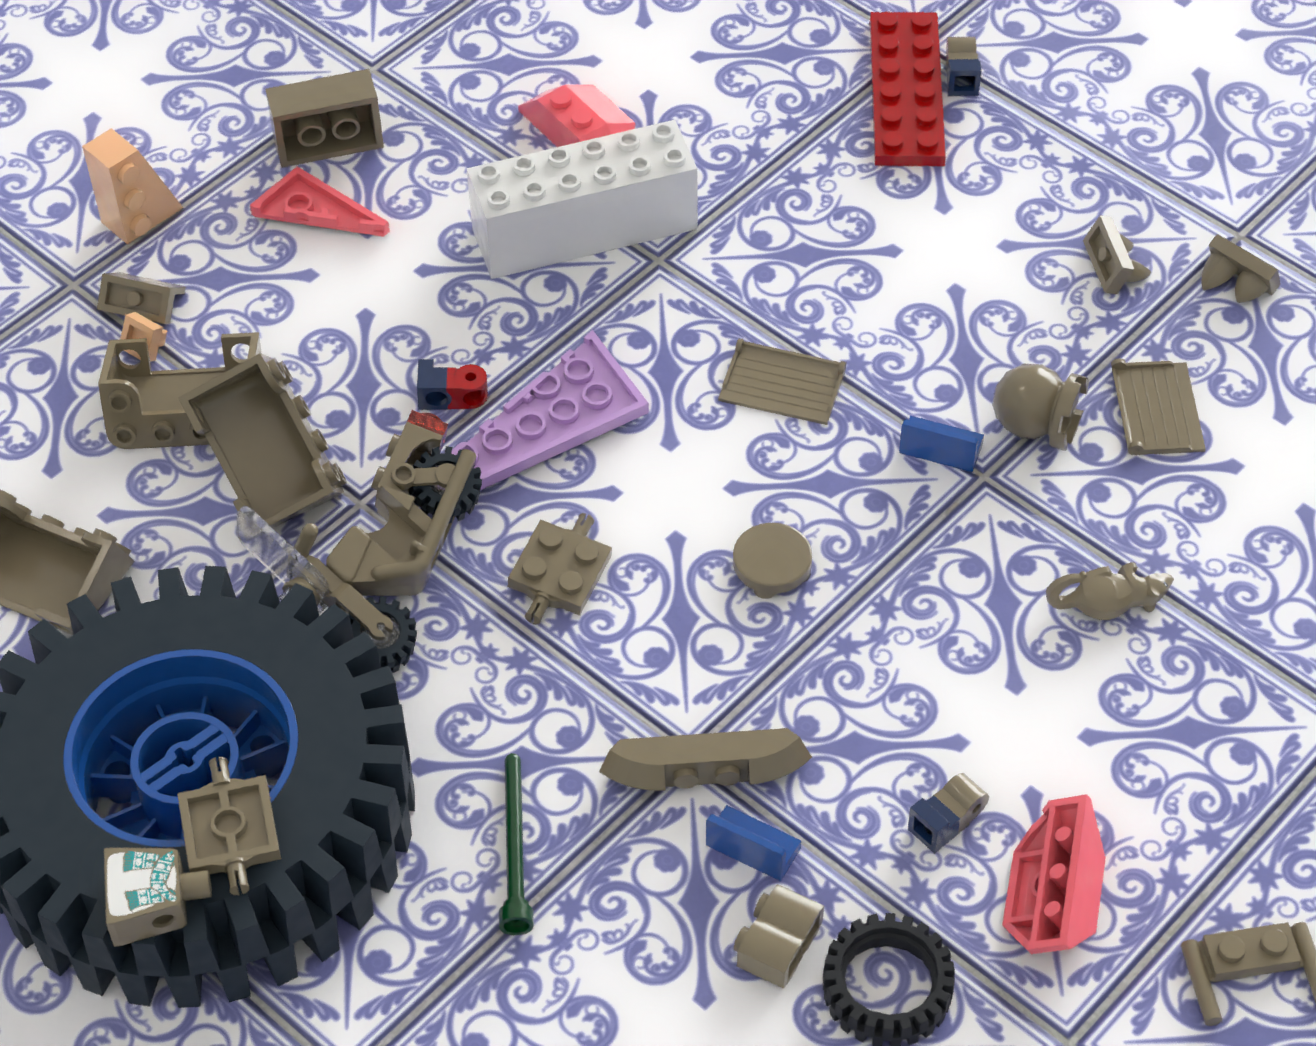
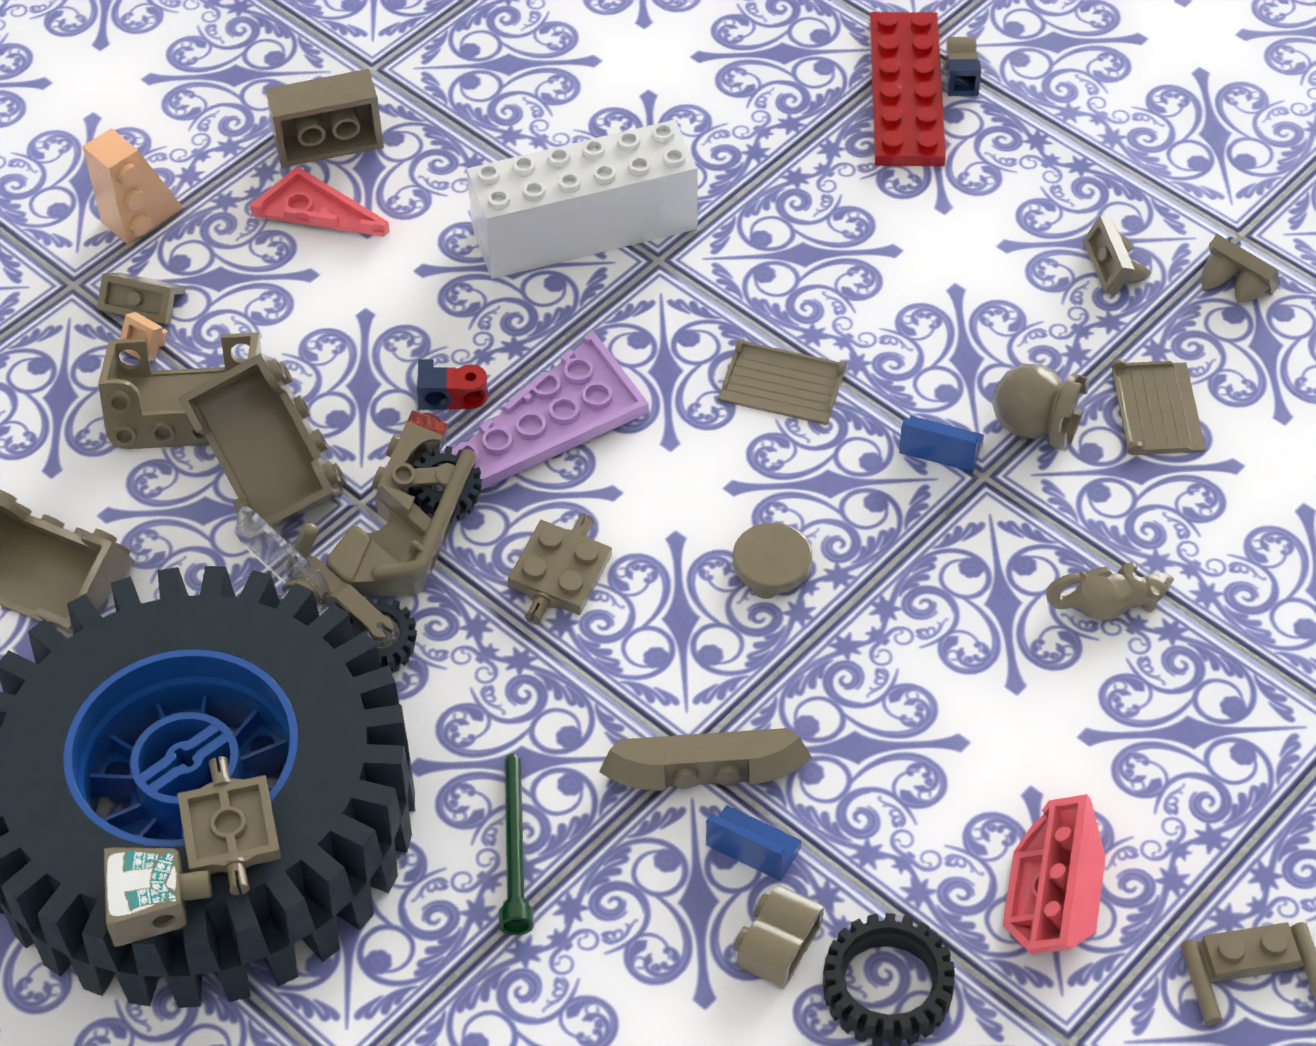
(575, 114): coral wedge -> none
(947, 812): leg -> none

